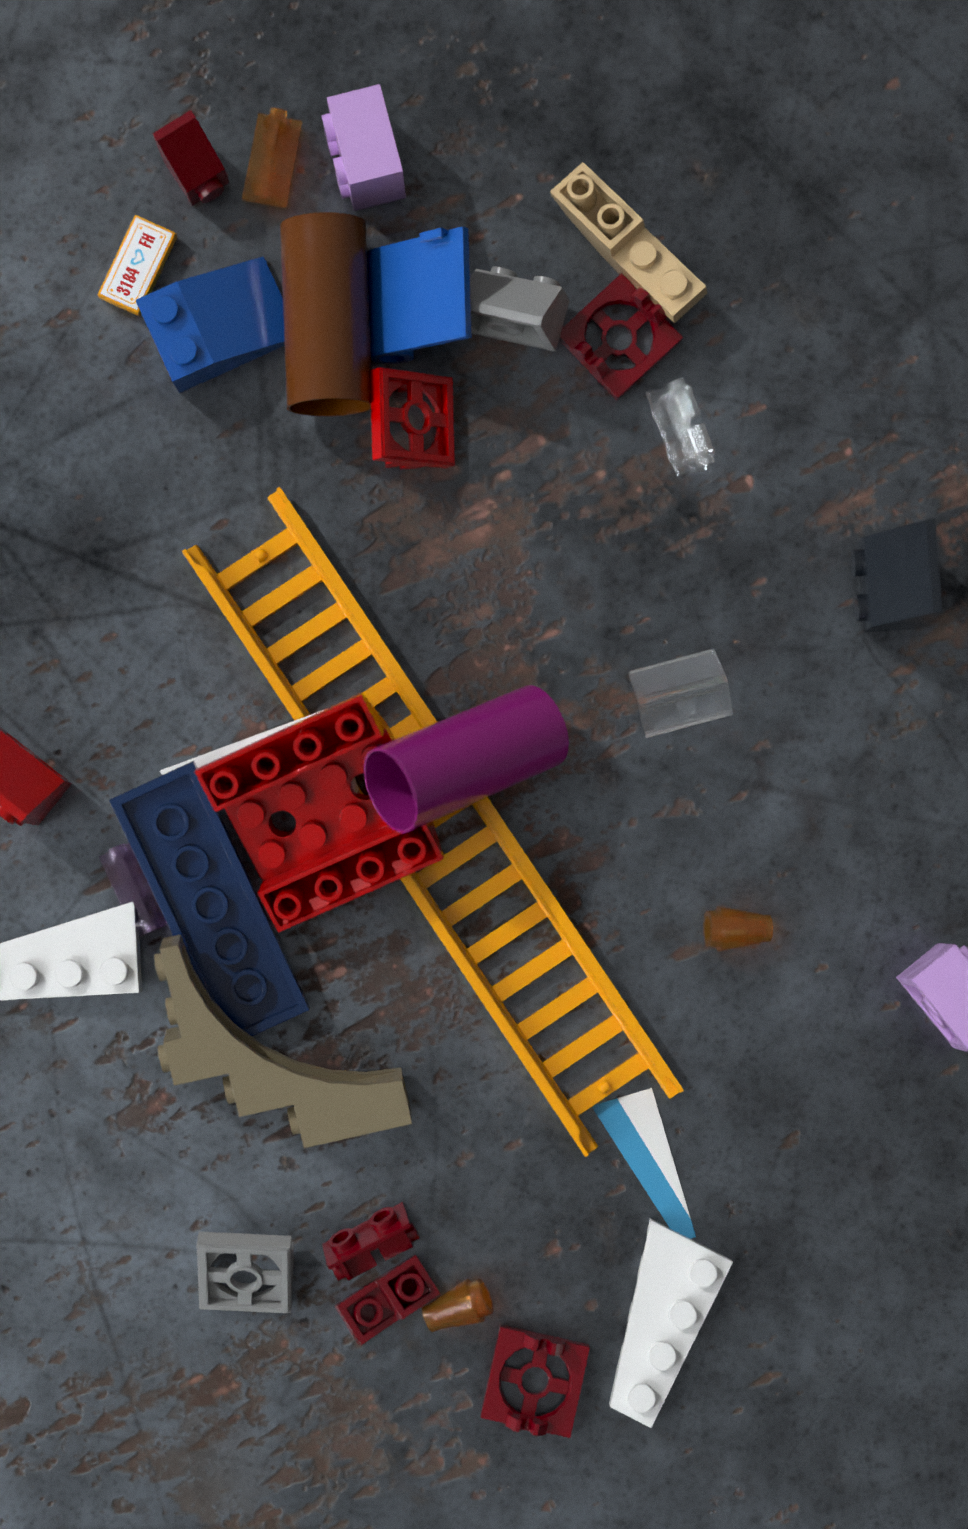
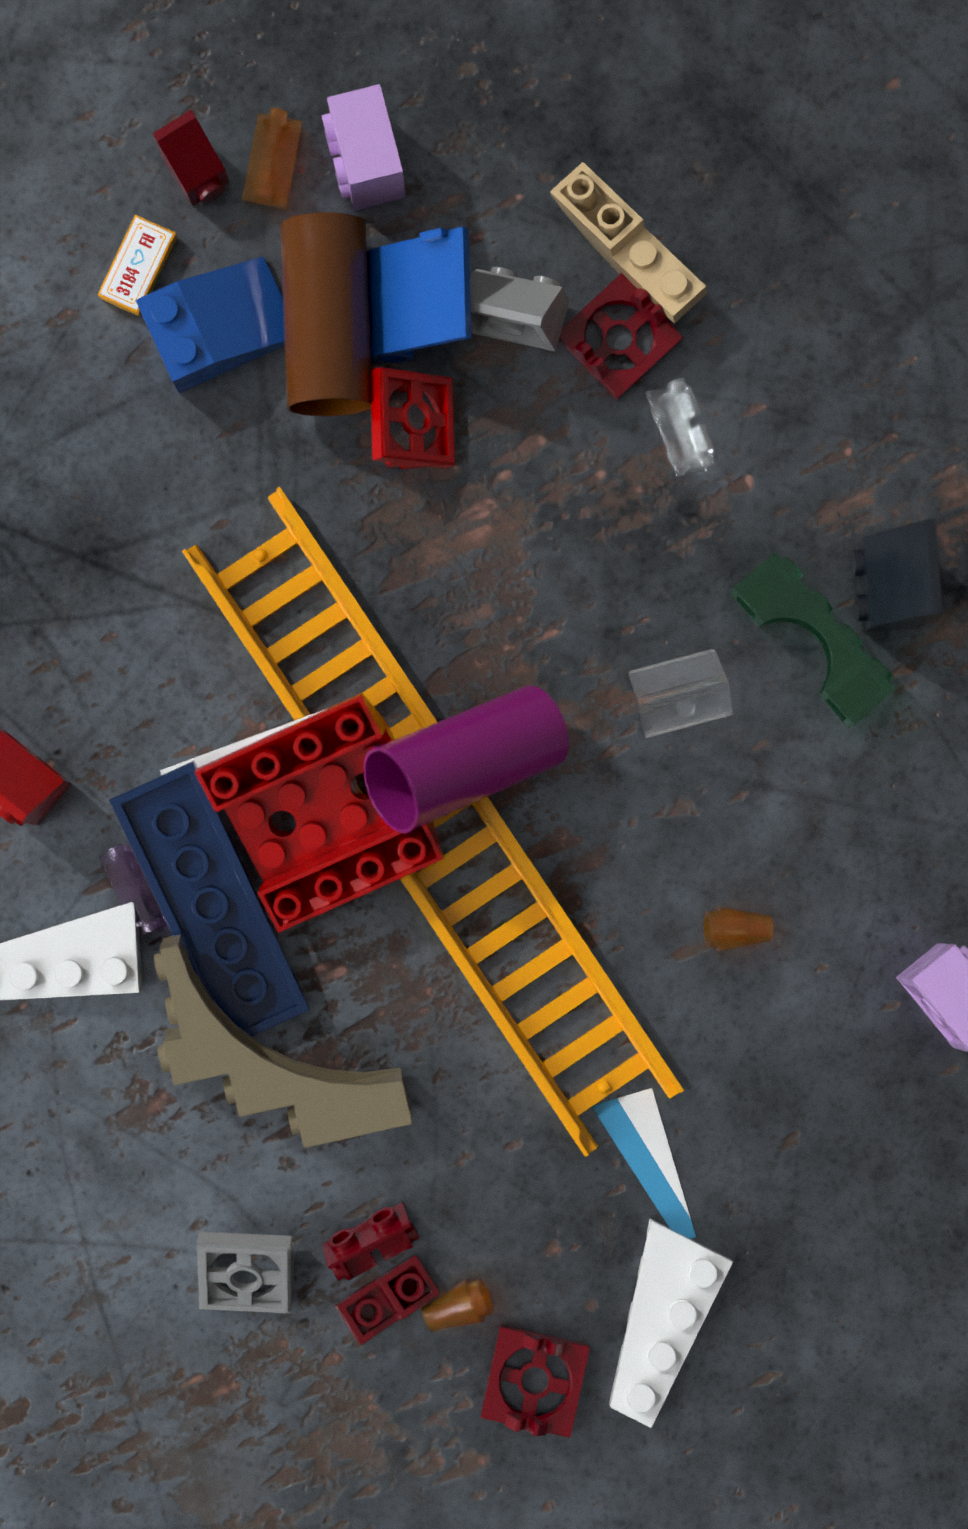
(851, 680): none -> clear green arch

